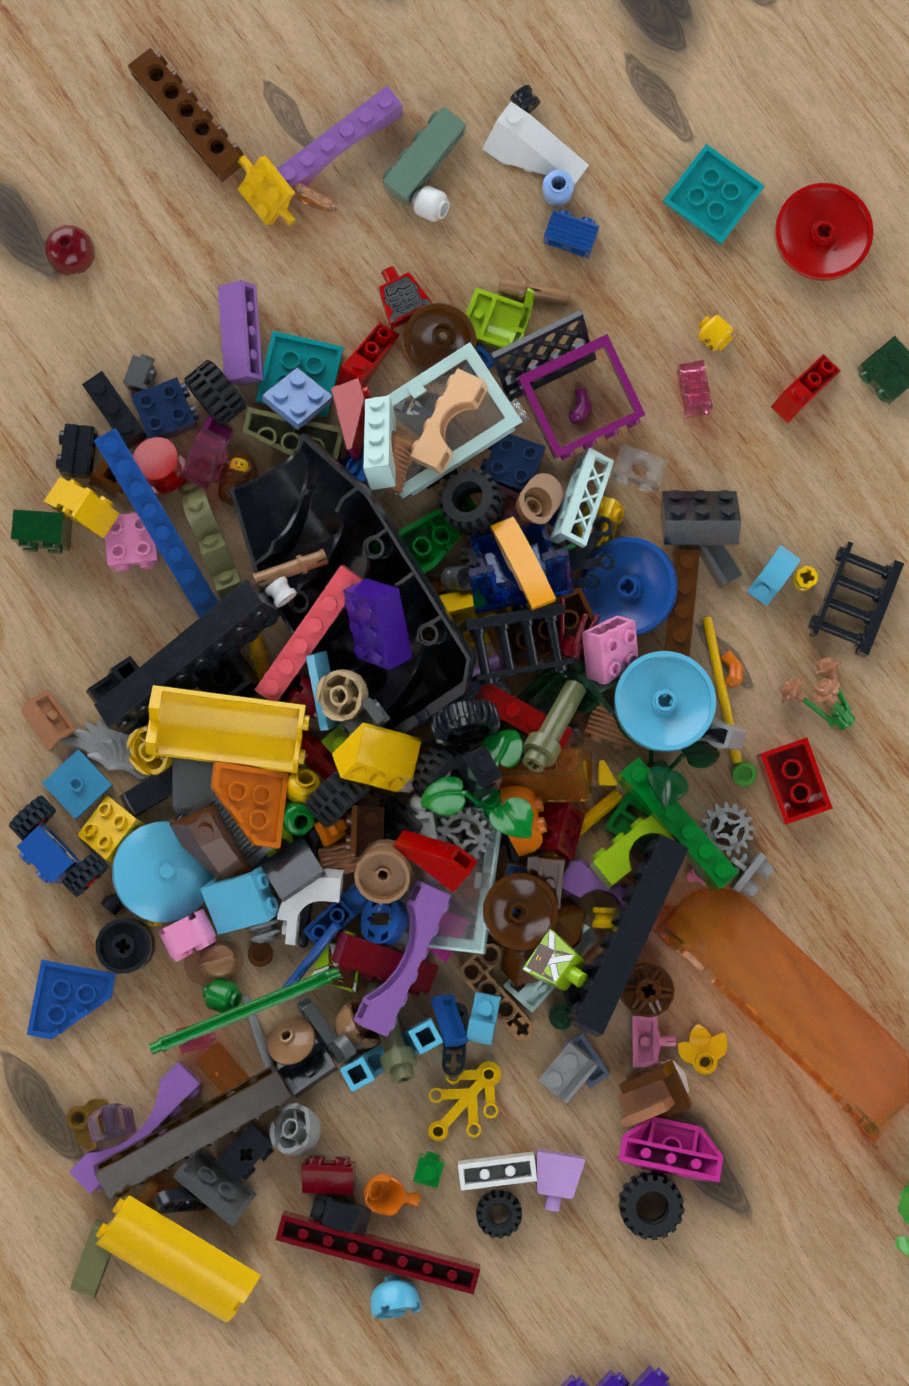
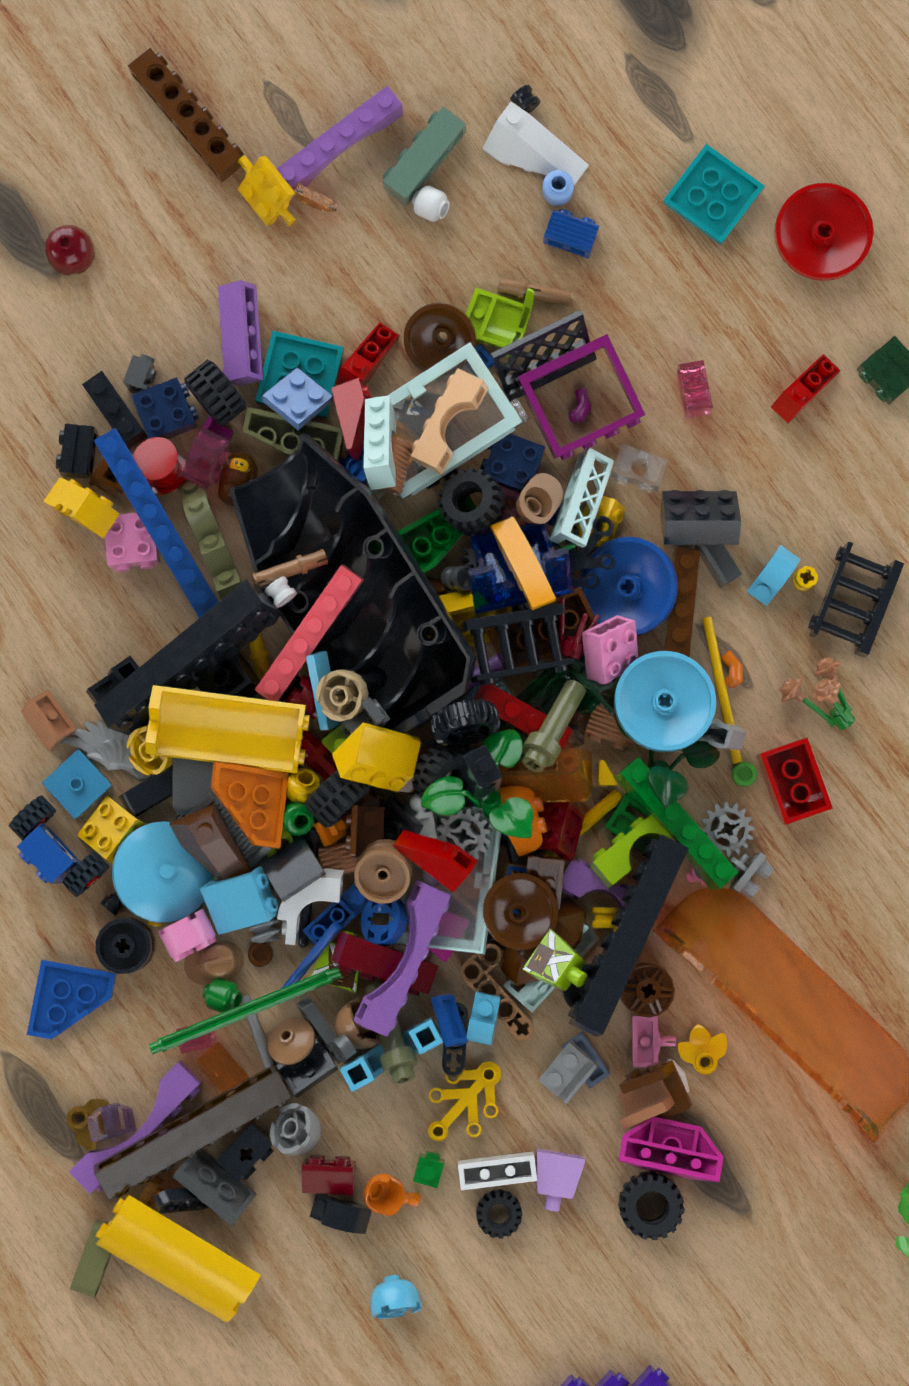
(41, 530): dark green brick -> none
(377, 623): dark purple brick -> none
(379, 1253): dark red brick -> none
(400, 297): torso -> none
(558, 1016): clear green wheel -> none
(715, 333): yellow head -> none

